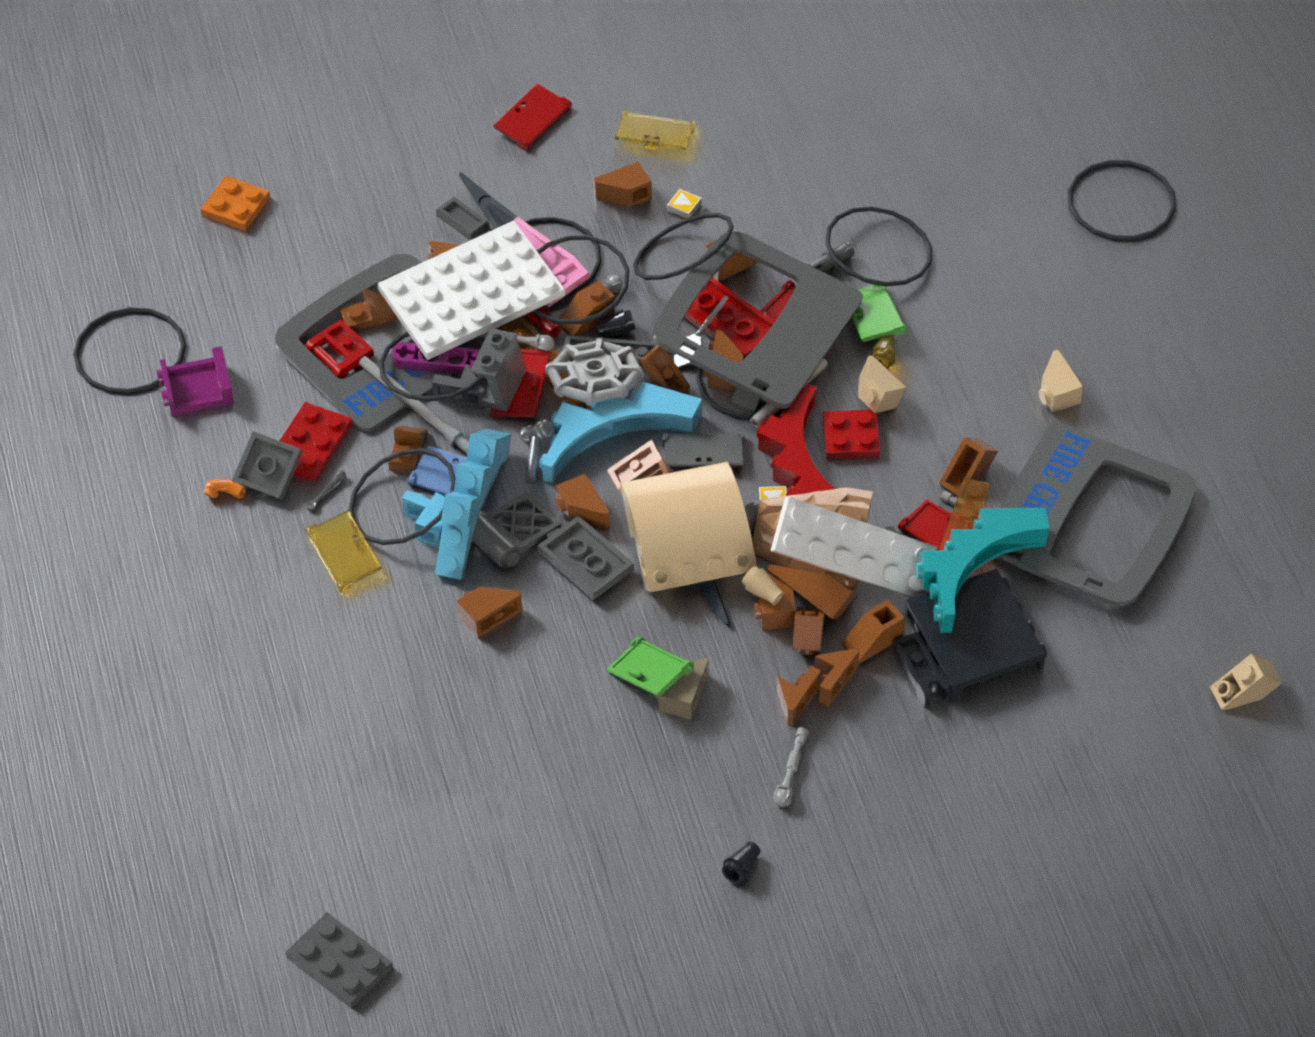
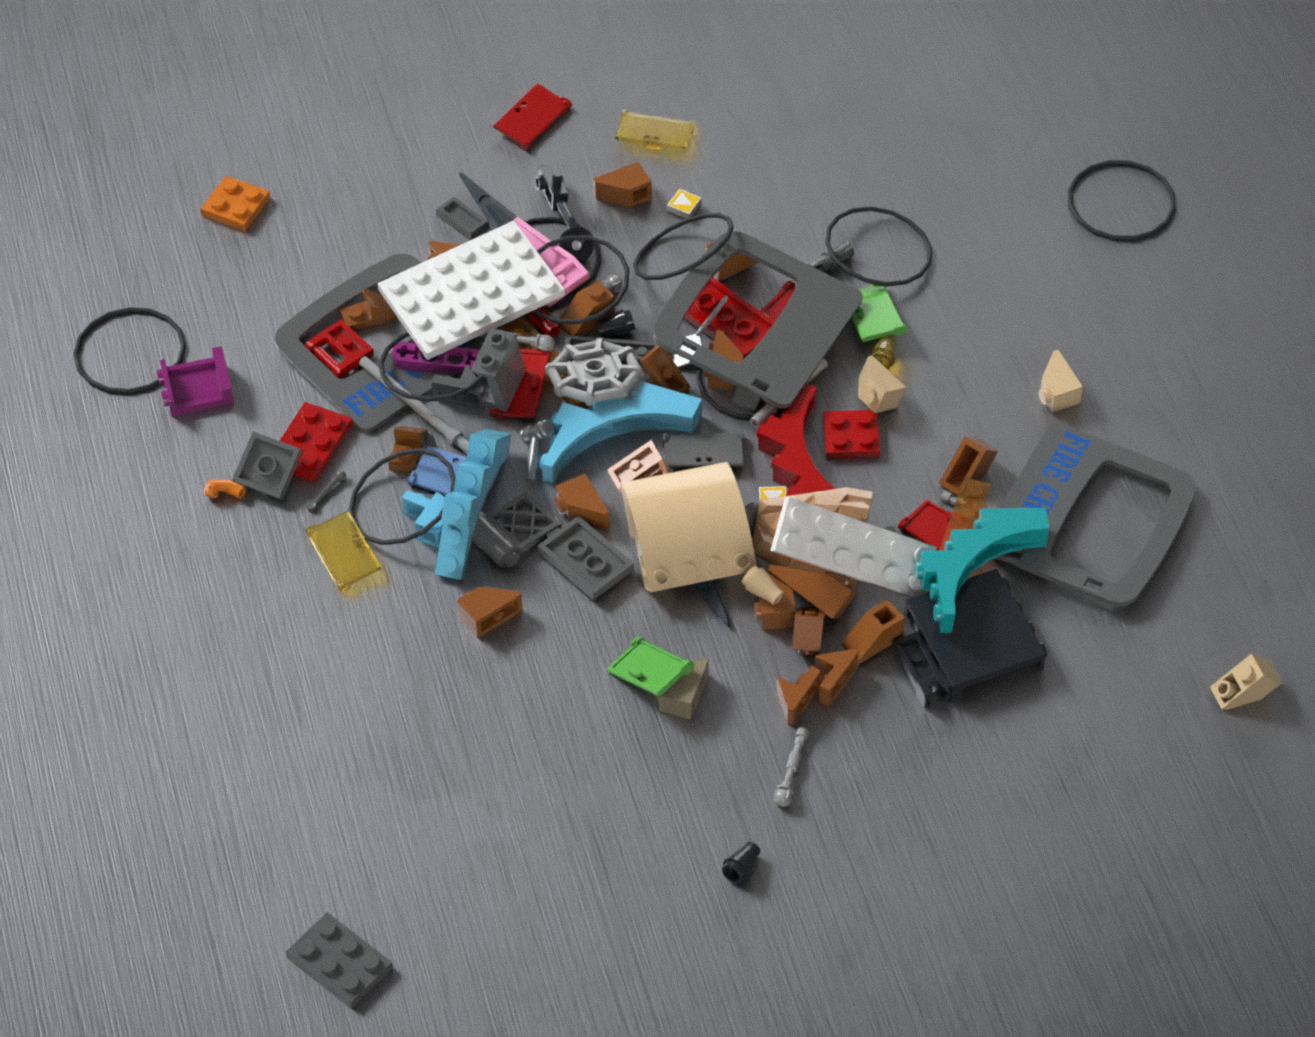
(553, 188): none -> black piece

